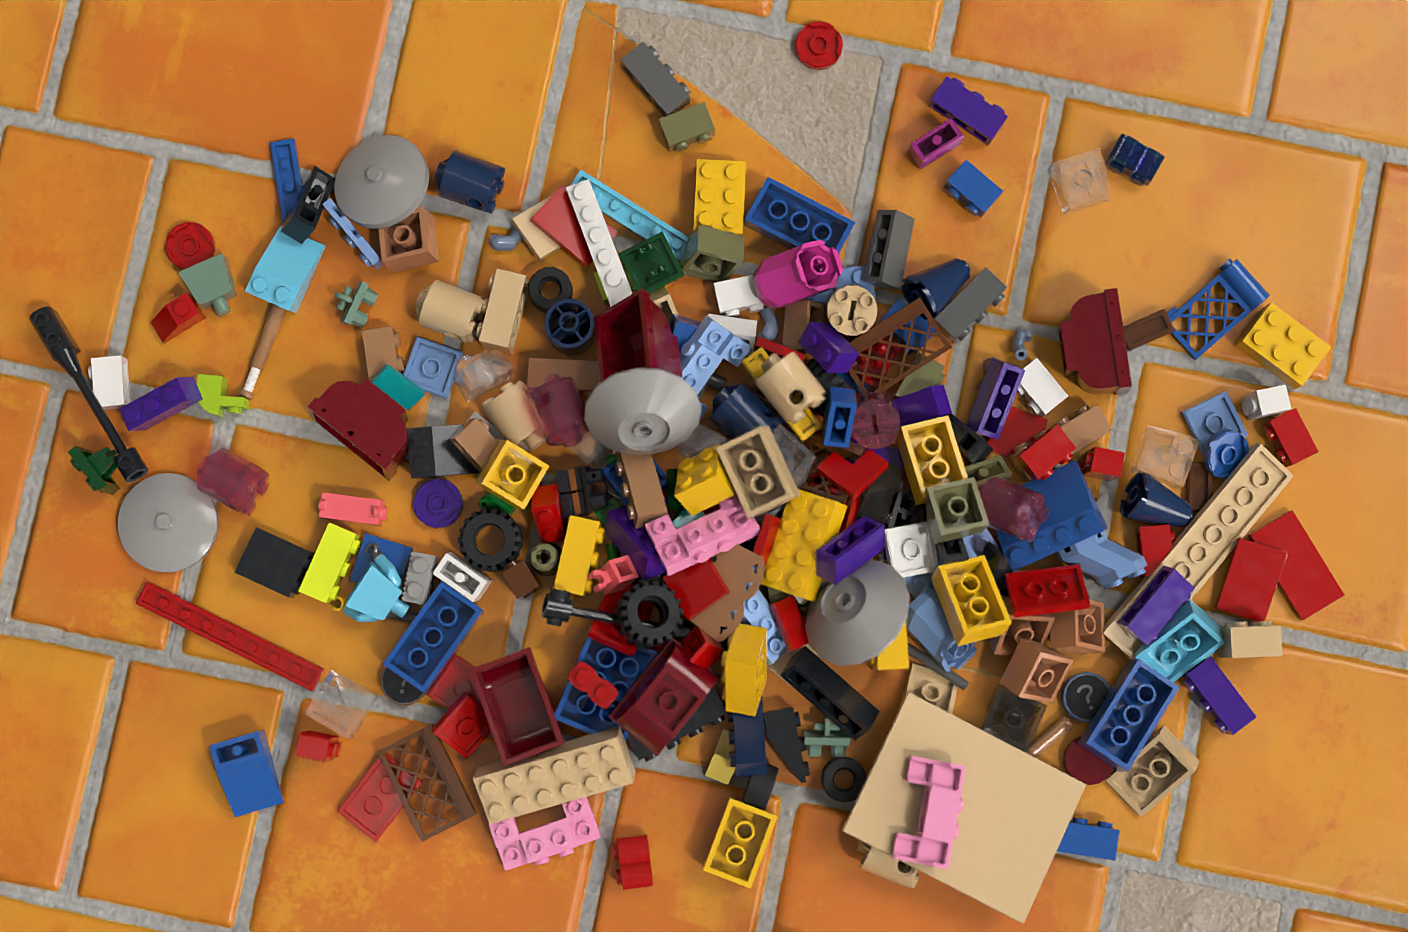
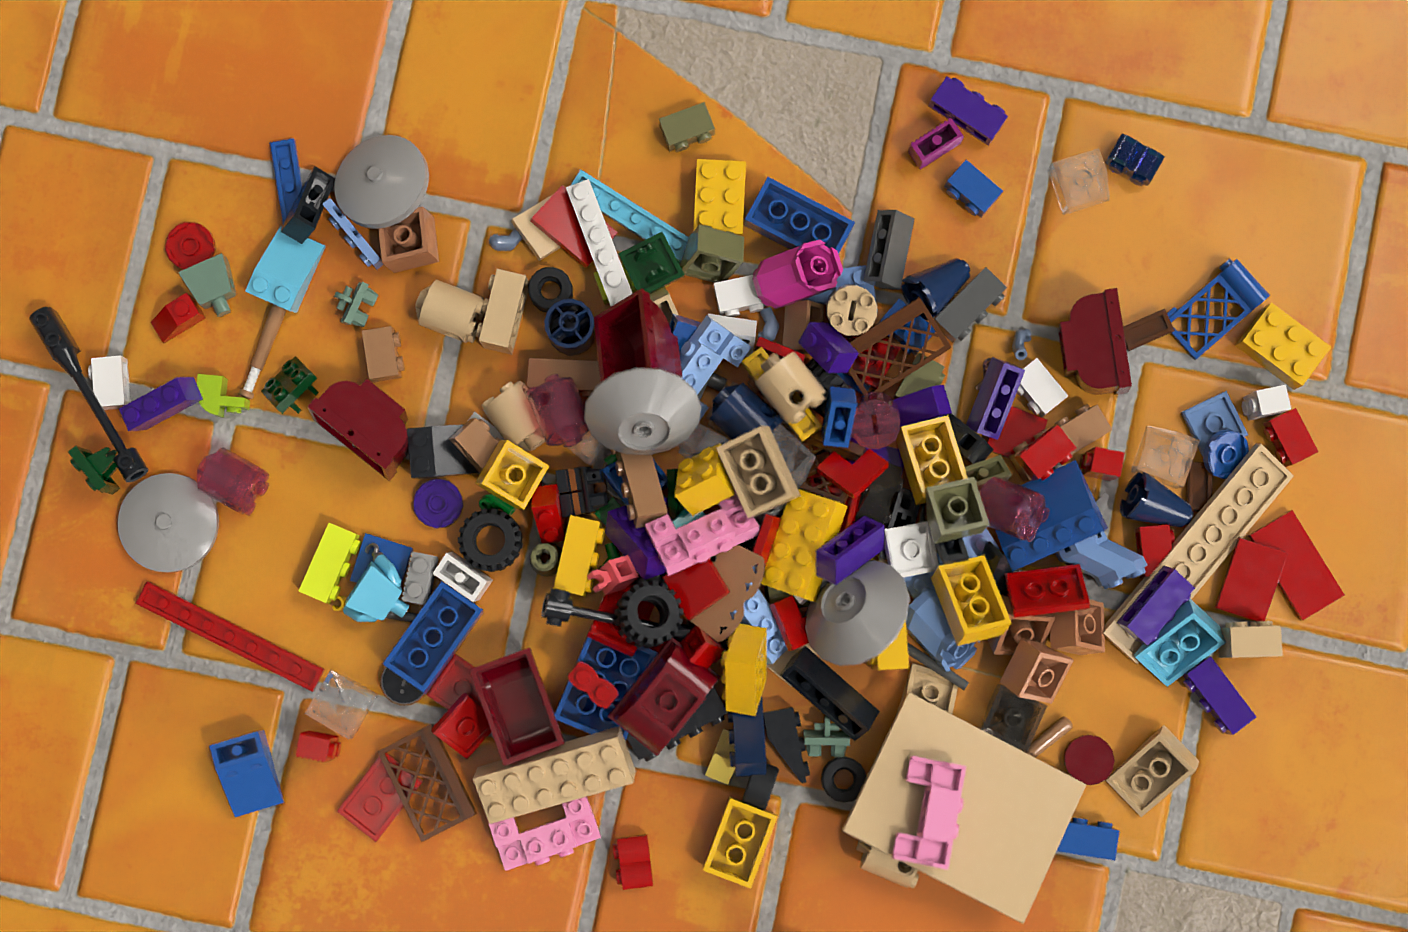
(274, 563): black brick -> none
(289, 385): none -> dark green plate
(352, 509): coral brick -> none
(397, 387): teal tile -> none
(432, 367): medium blue tile -> none
(470, 181): dark blue cylinder -> none
(481, 373): clear slope -> none
(521, 579): reddish brown brick -> none
(656, 79): dark grey brick -> none
(818, 45): red tile -> none
(1084, 695): black tile -> none
(1128, 715): blue brick -> none

